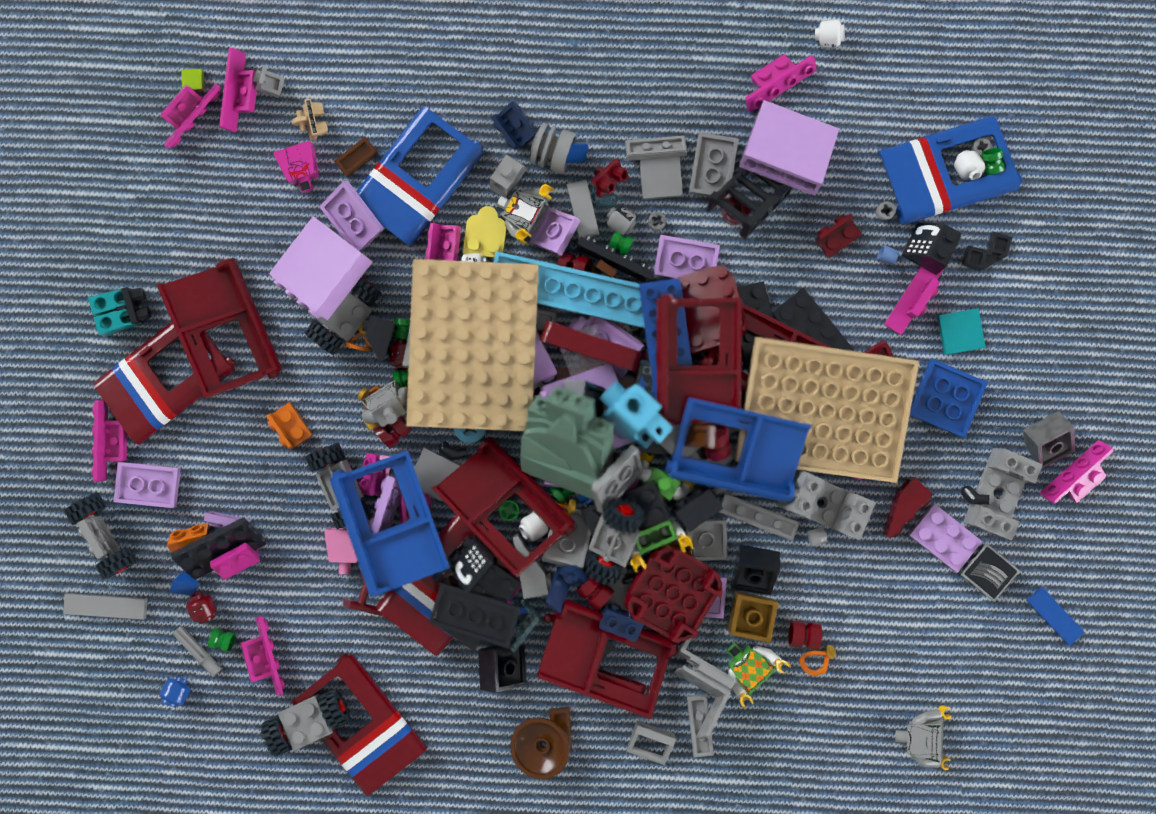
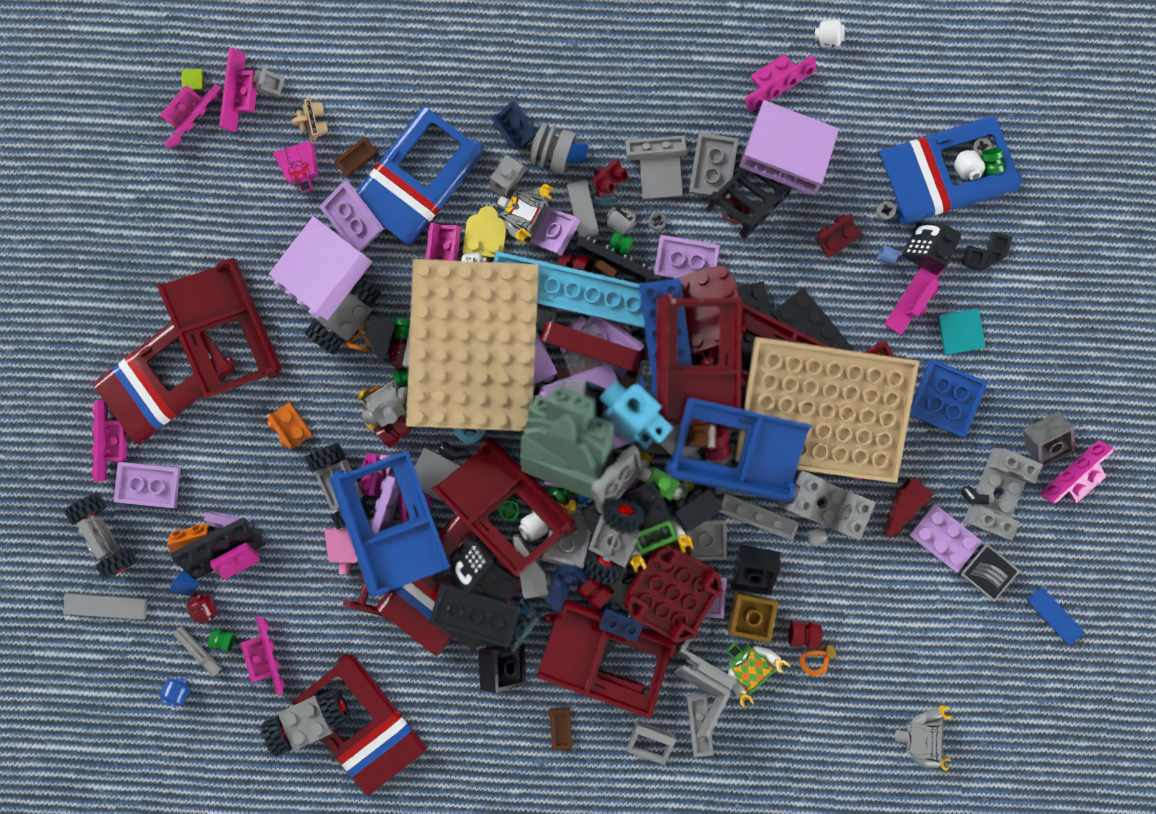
(118, 310): teal hips -> none
(532, 756): reddish brown dish -> none

